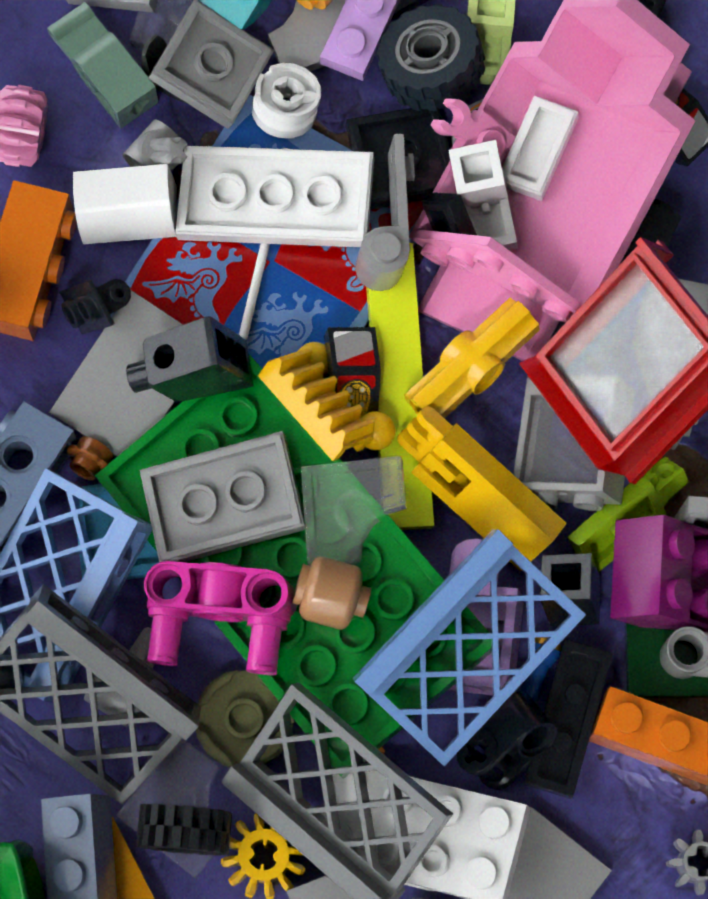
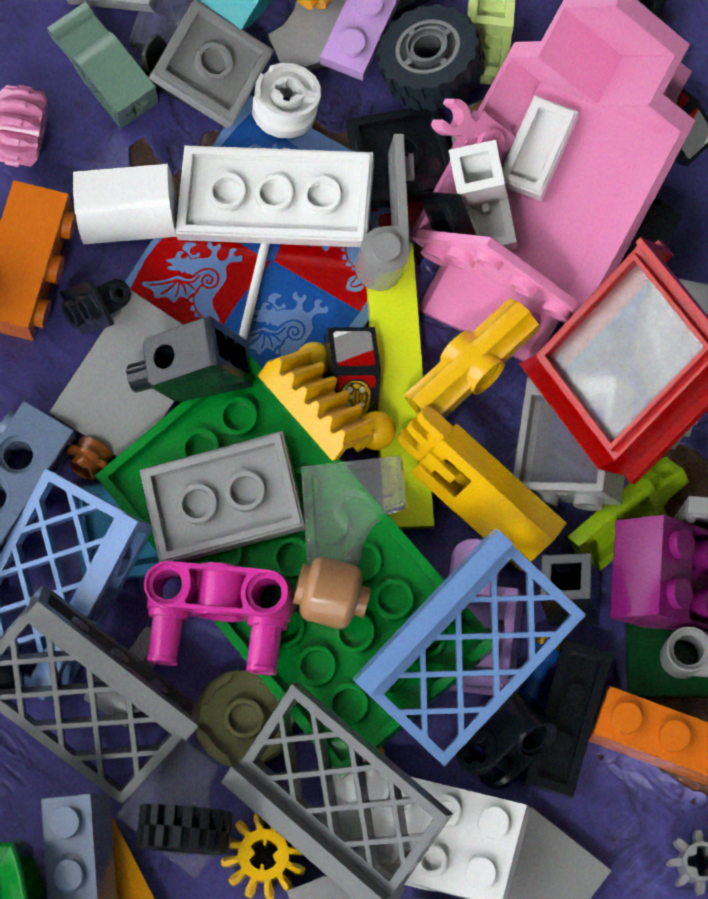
(156, 146): light grey axle -> none

